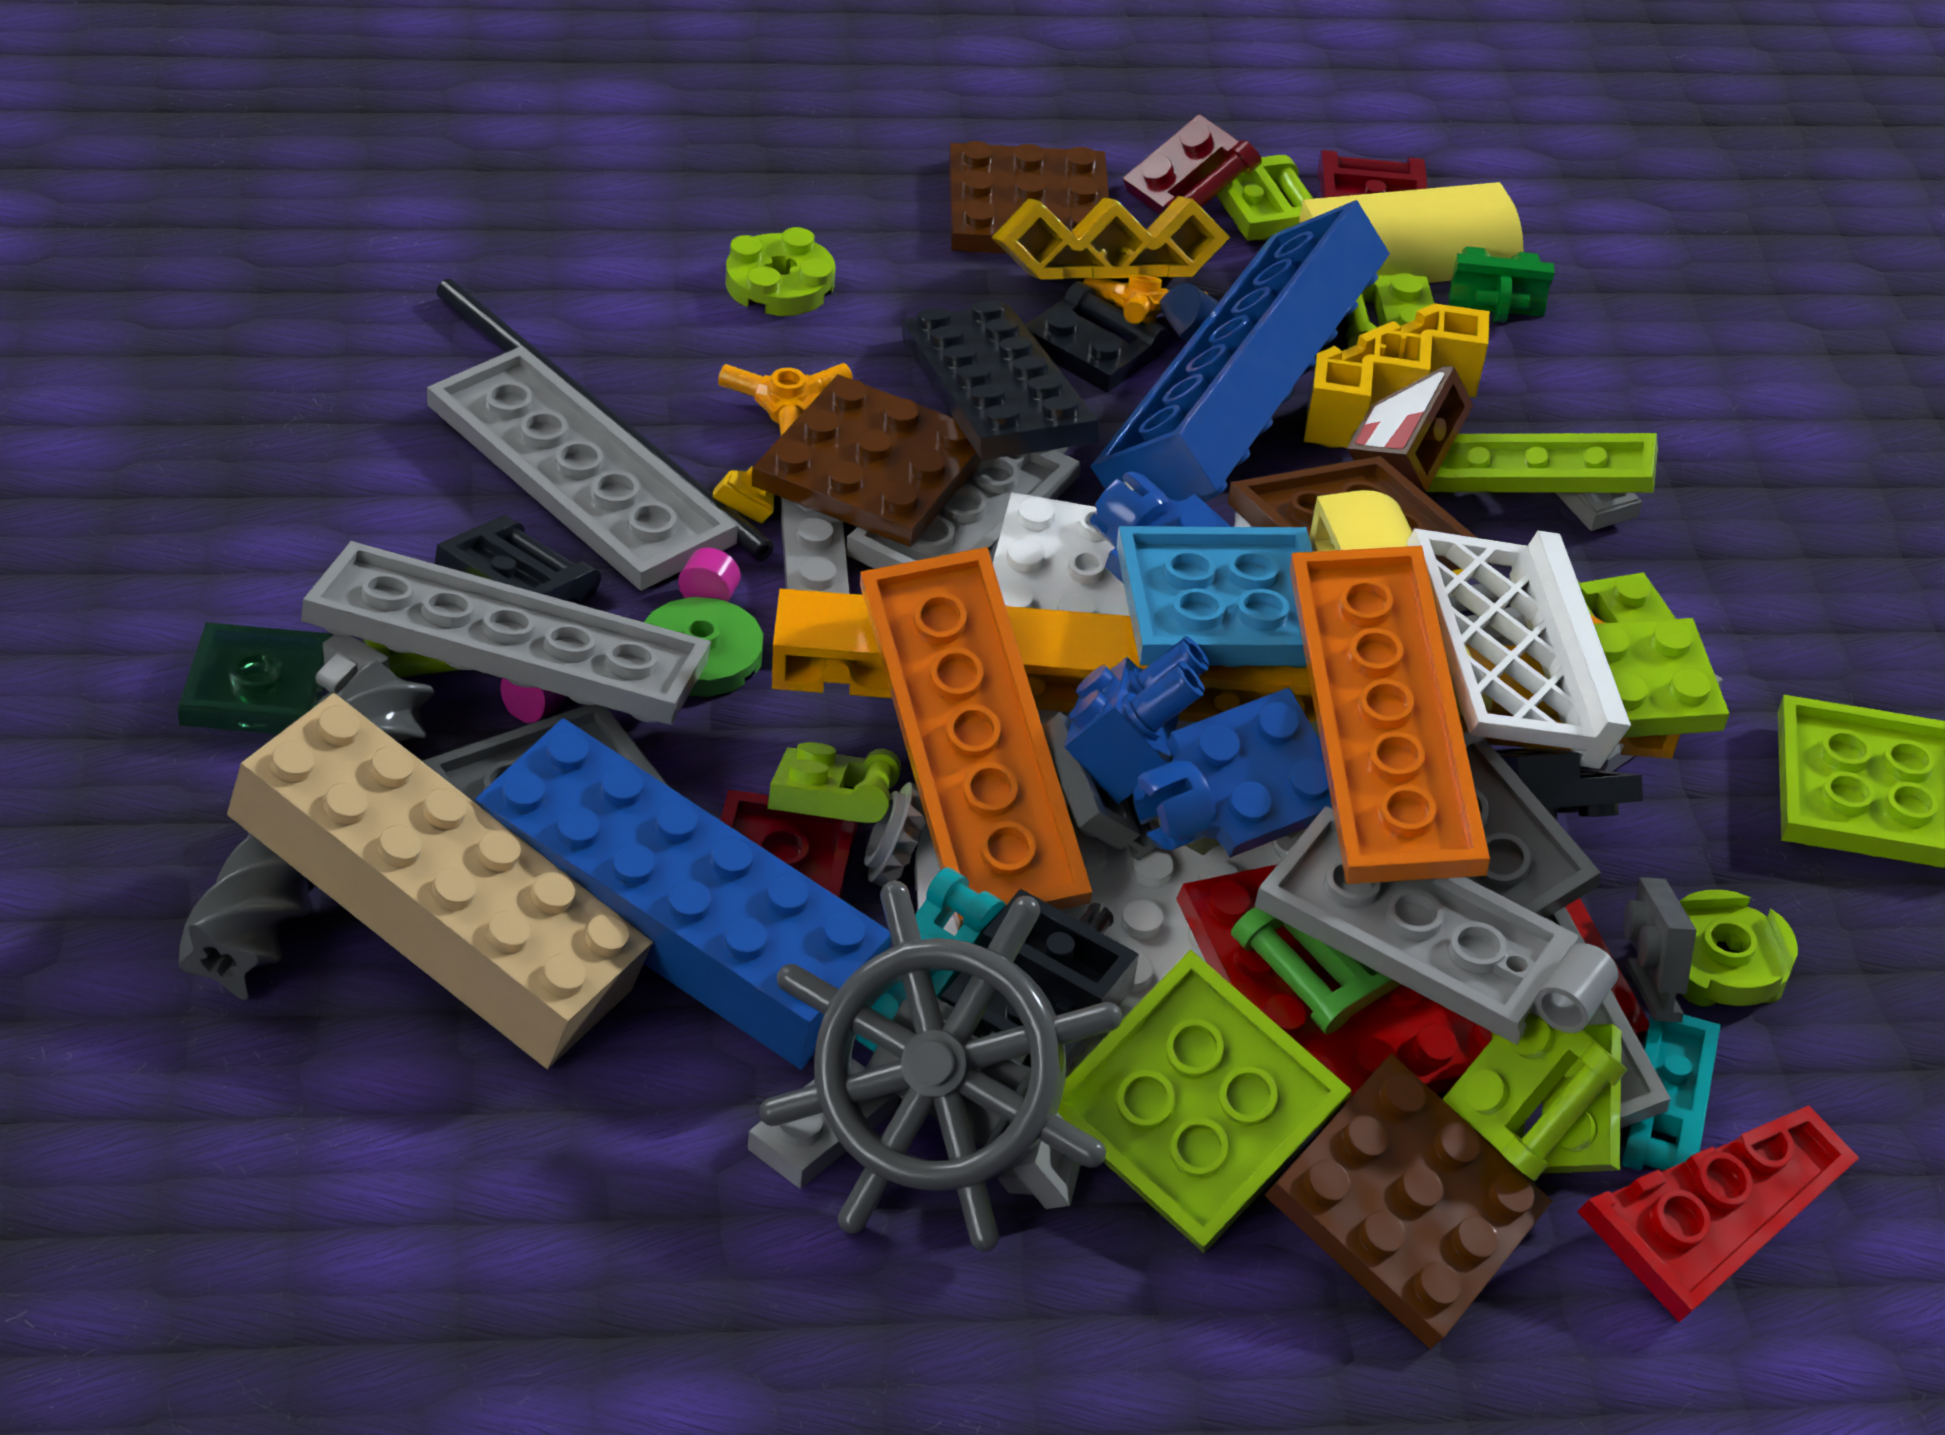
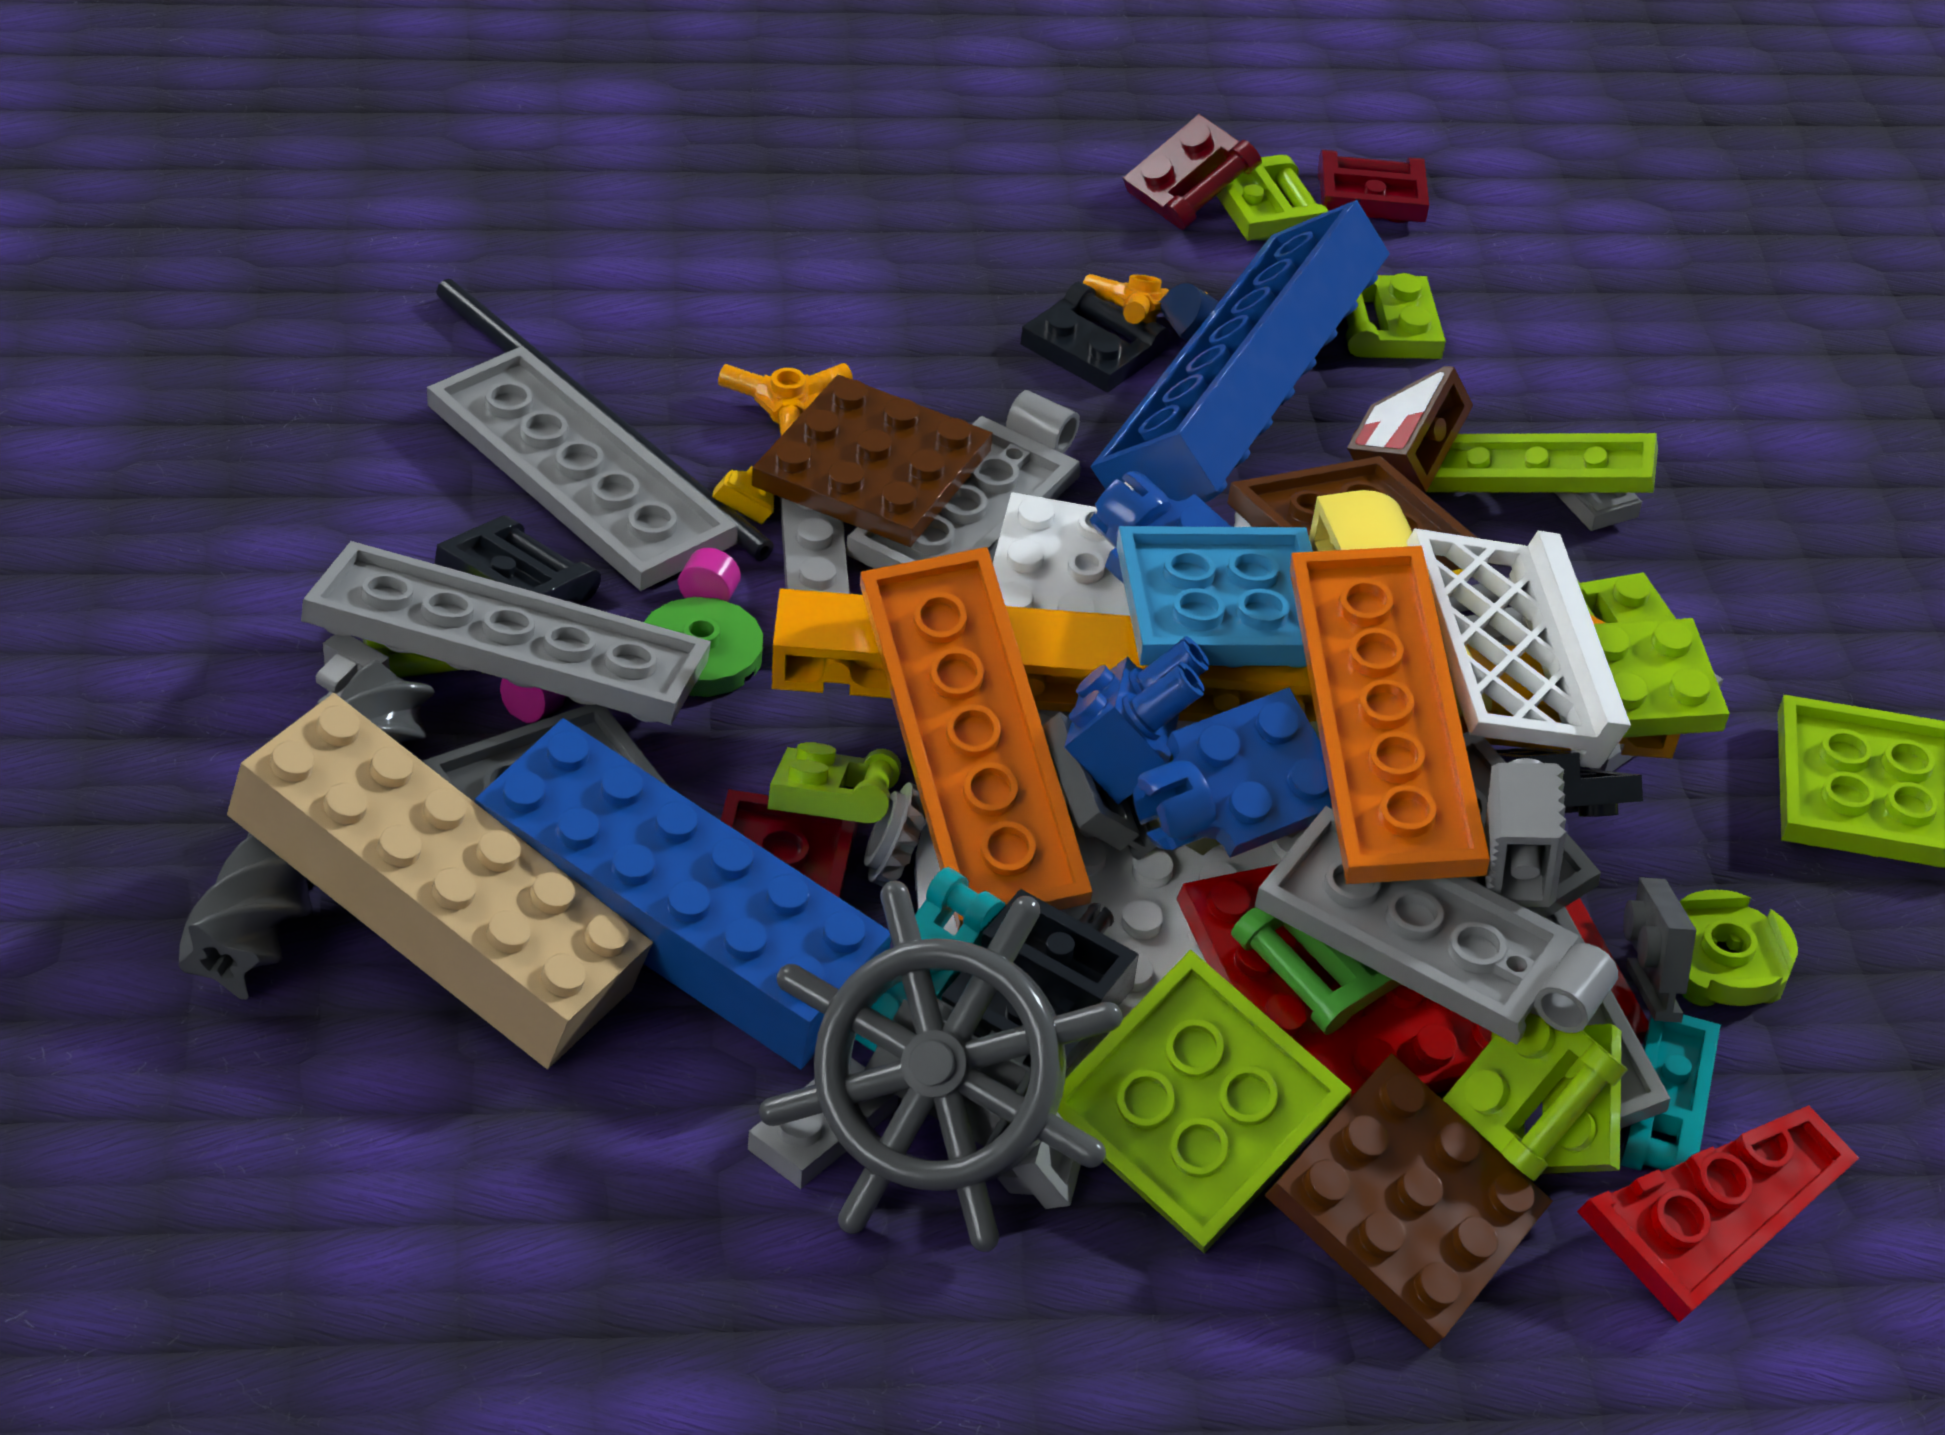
(252, 678): clear green plate -> none
(756, 267): lime plate -> none
(996, 180): reddish brown plate -> none
(998, 381): black plate -> none
(1111, 242): yellow brick -> none
(1389, 360): yellow brick -> none
(1434, 224): light yellow brick -> none
(1500, 284): green hips -> none
(1525, 831): none -> light grey brick

